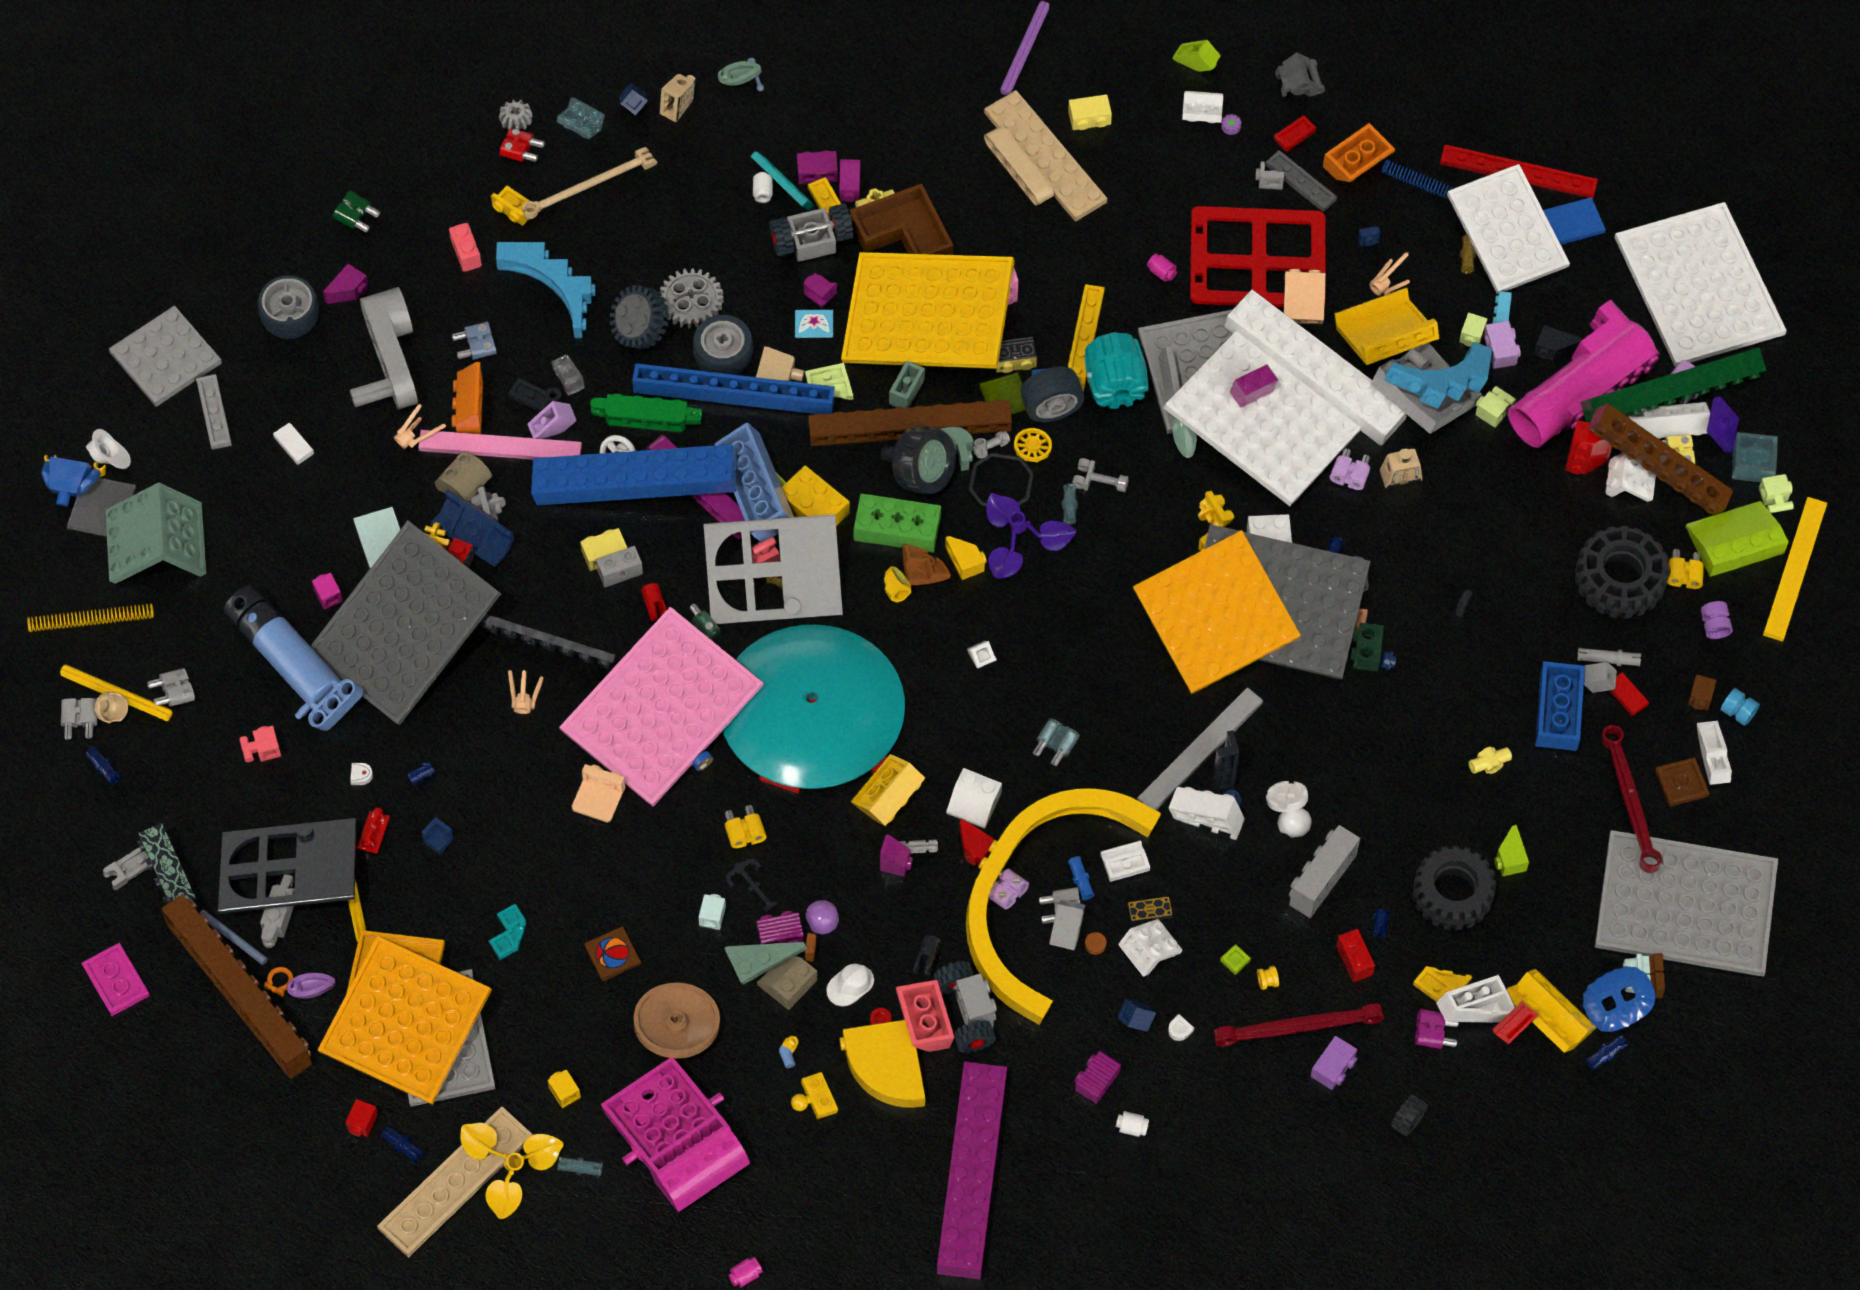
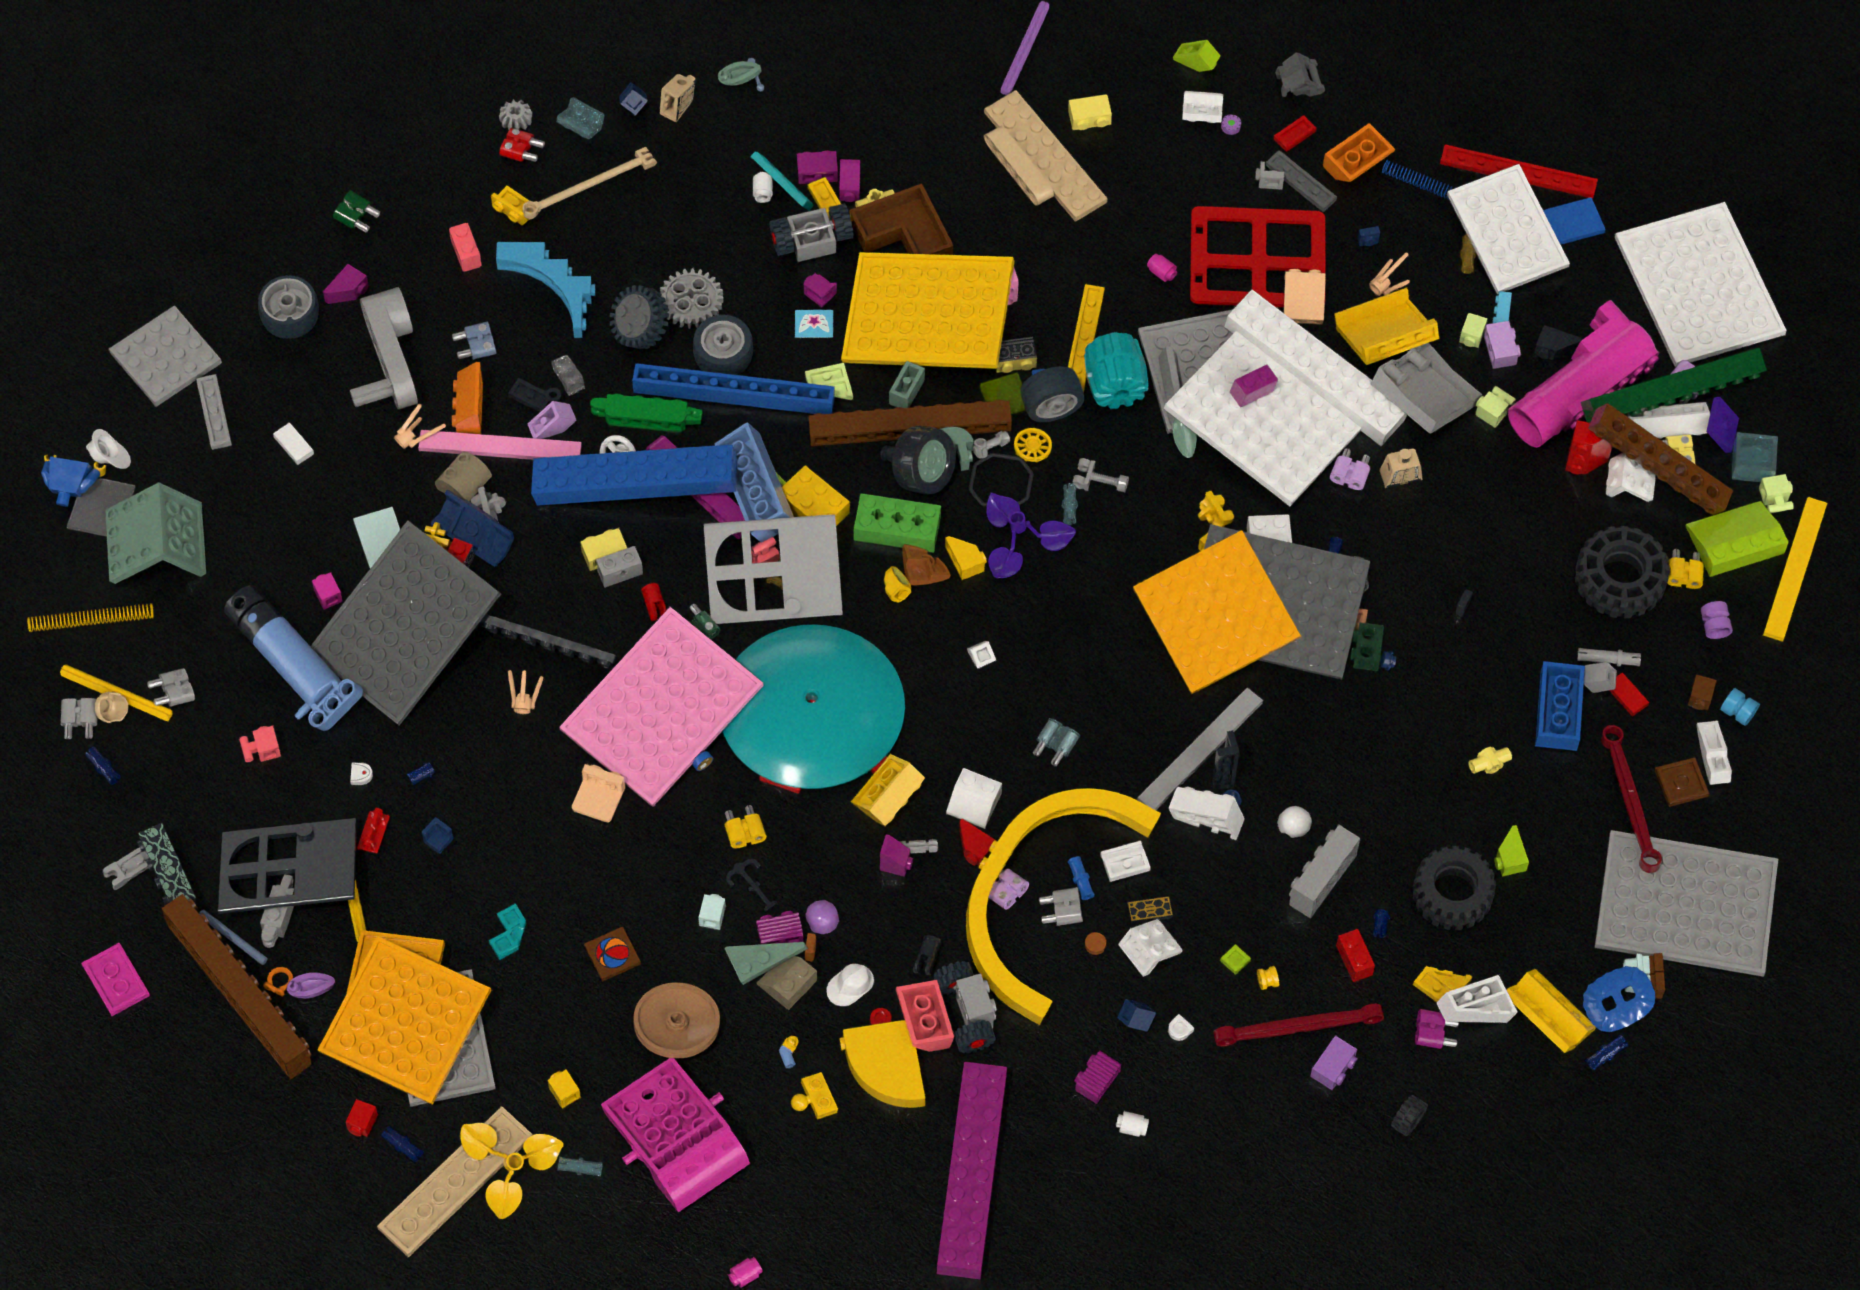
(778, 366): tan torso -> none
(1067, 924): light grey panel -> none
(1287, 797): white tile -> none
(1451, 382): dark azure arch -> none
(1515, 1022): red tile -> none

